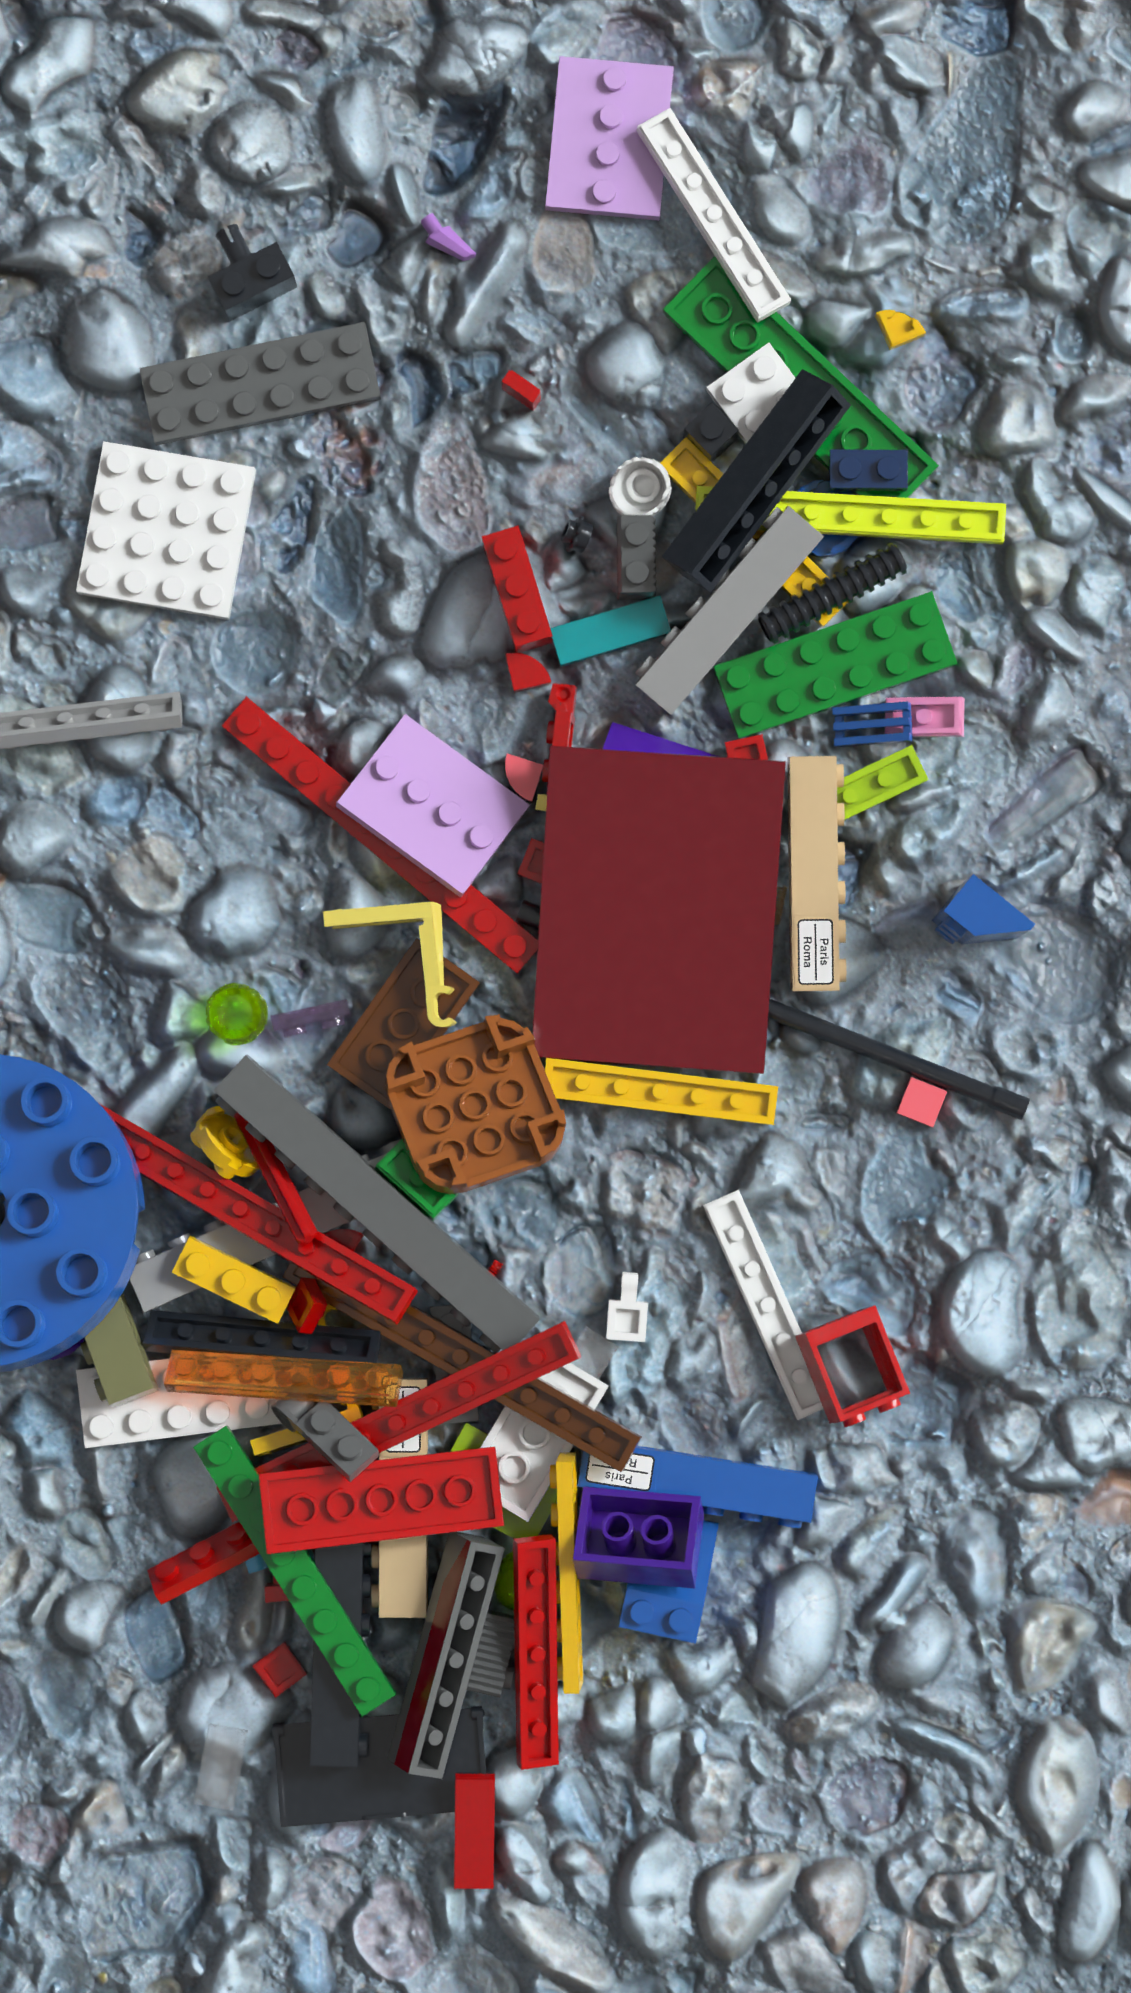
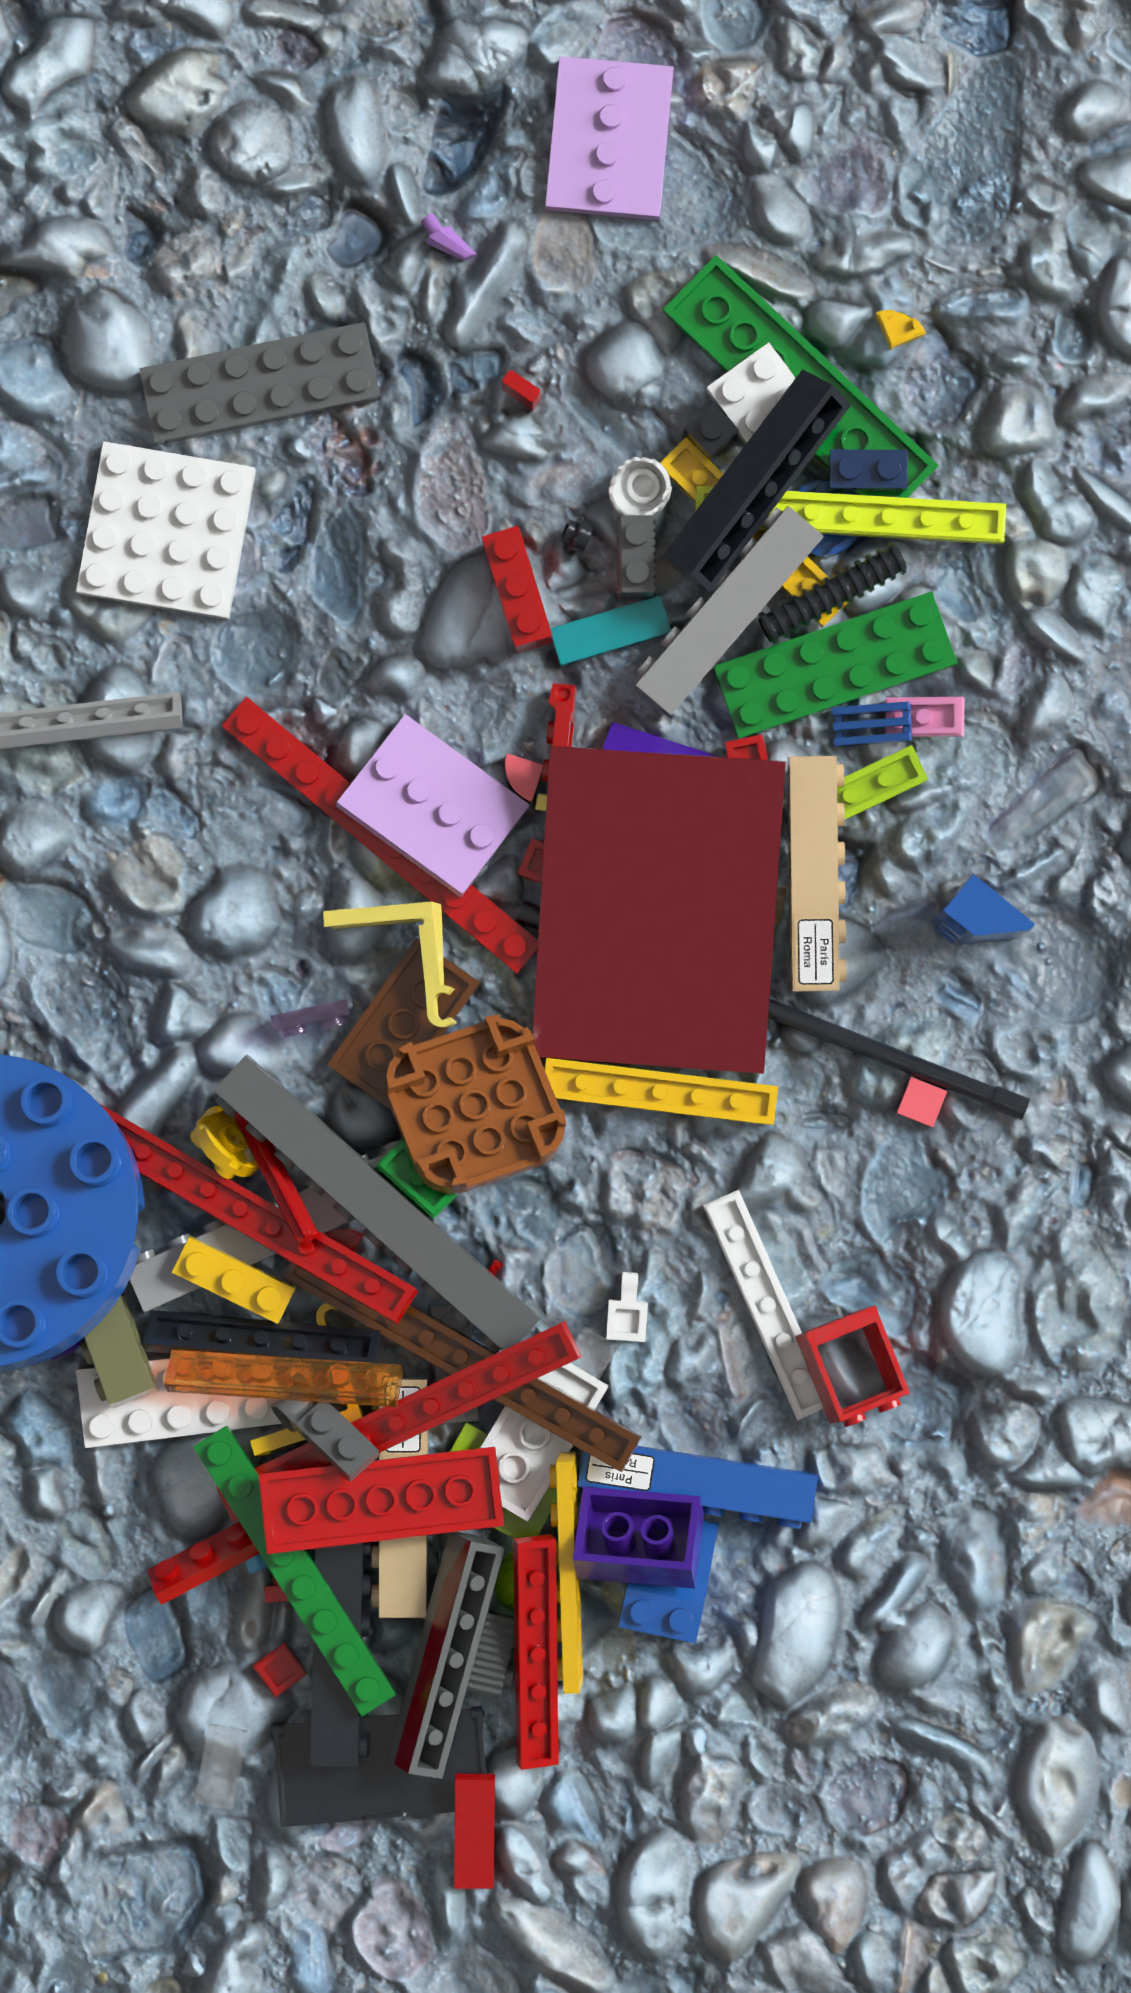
(236, 1013): clear neon green hair -> none
(250, 277): black brick -> none
(306, 1305): red plate -> none
(526, 672): red tile -> none
(713, 215): white tile -> none

